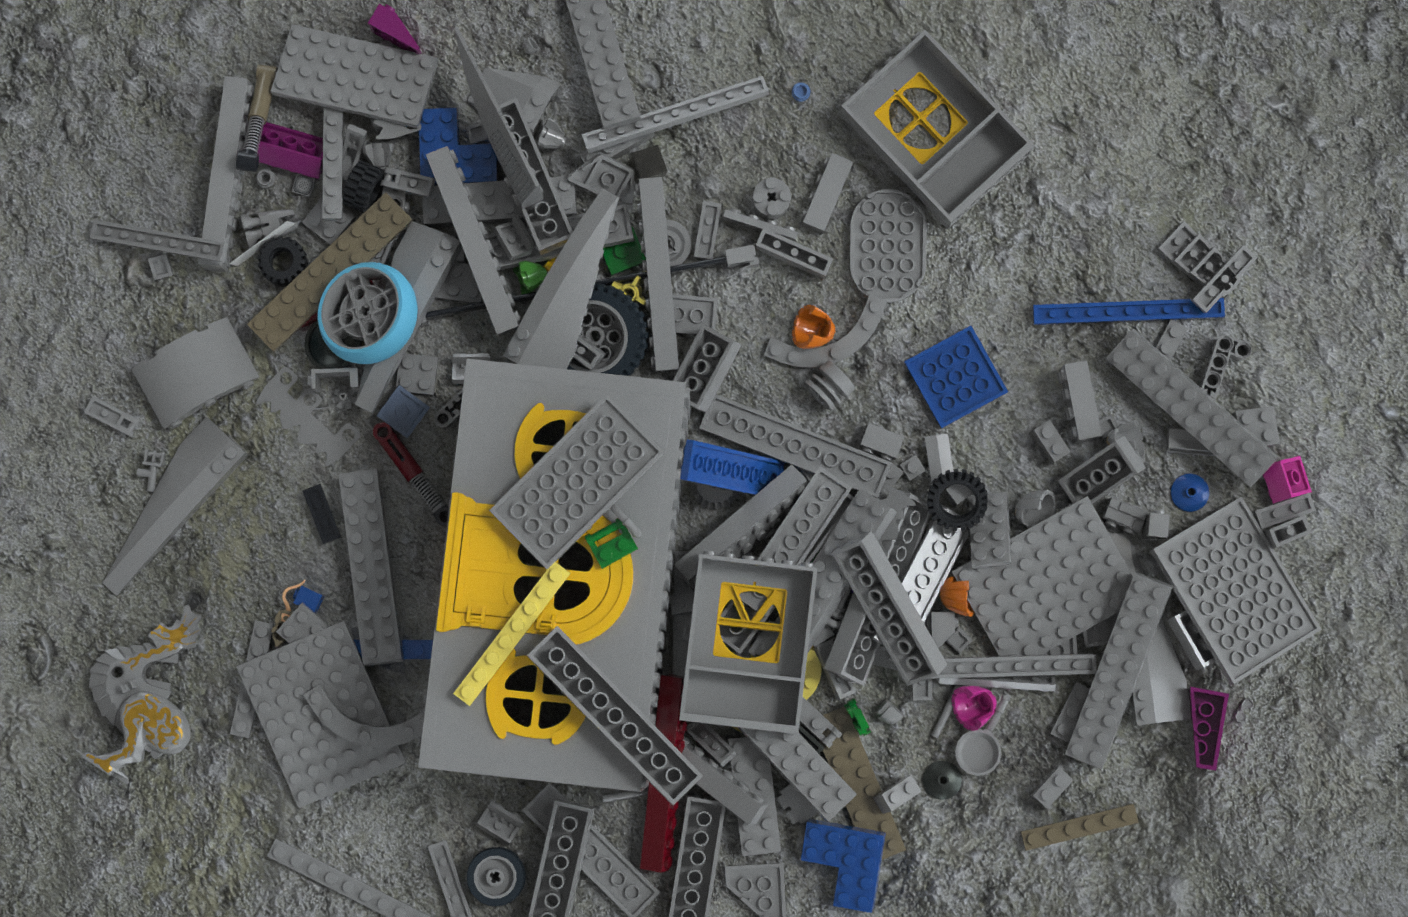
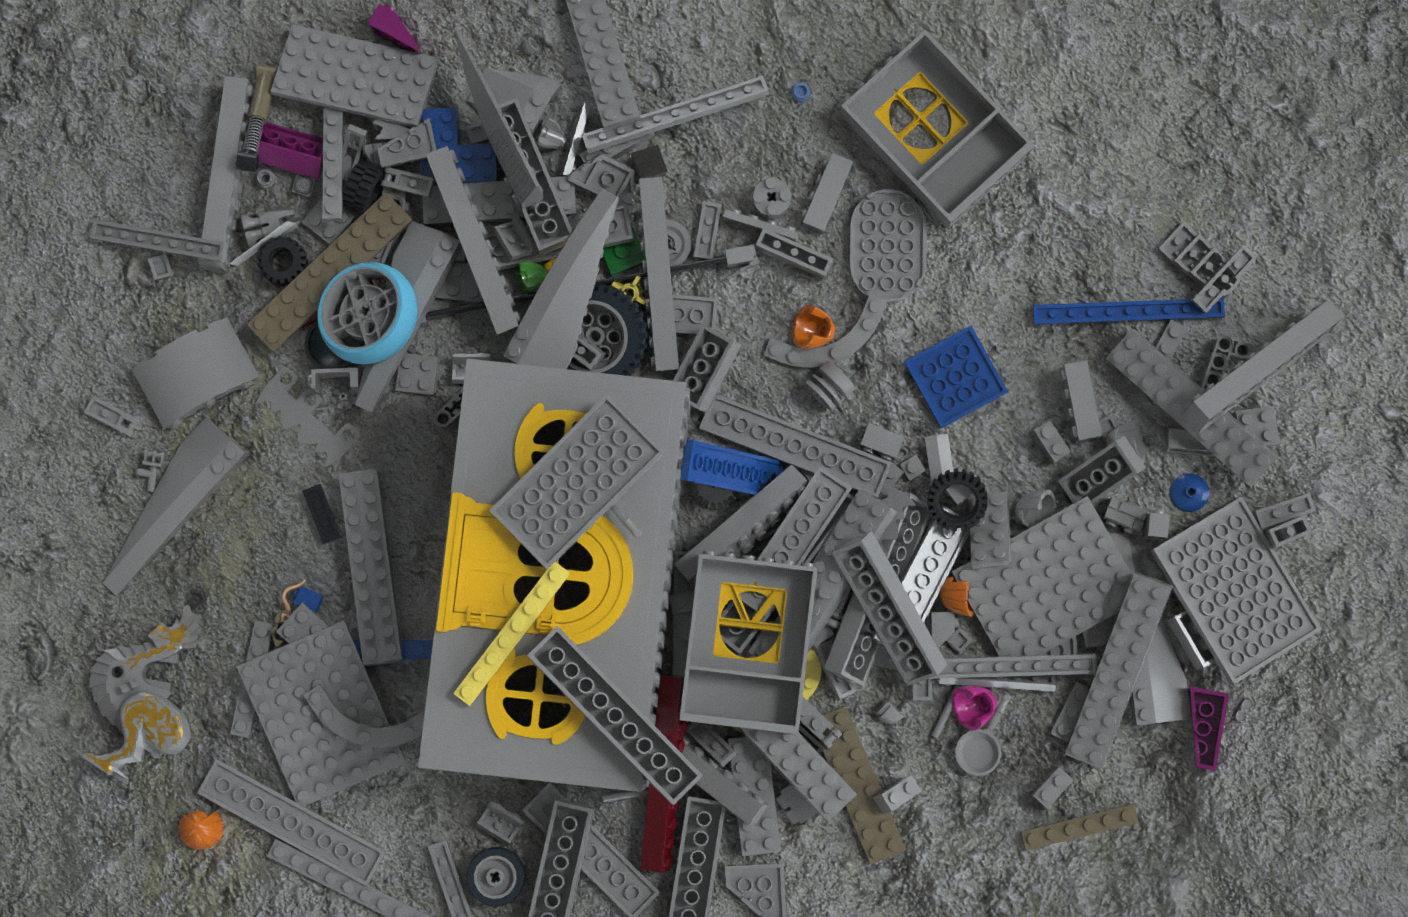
(200, 830): none -> orange hair
(291, 822): none -> light grey plate
(402, 411): sand blue plate -> none
(409, 146): none -> light grey wing
(411, 470): piece -> none
(573, 148): none -> light grey plate
(613, 549): green plate -> none
(856, 854): blue piece -> none
(860, 722): green plate -> none
(933, 785): pearl dark grey dish -> none
(1262, 366): none -> light grey brick
(1287, 479): dark pink slope -> none

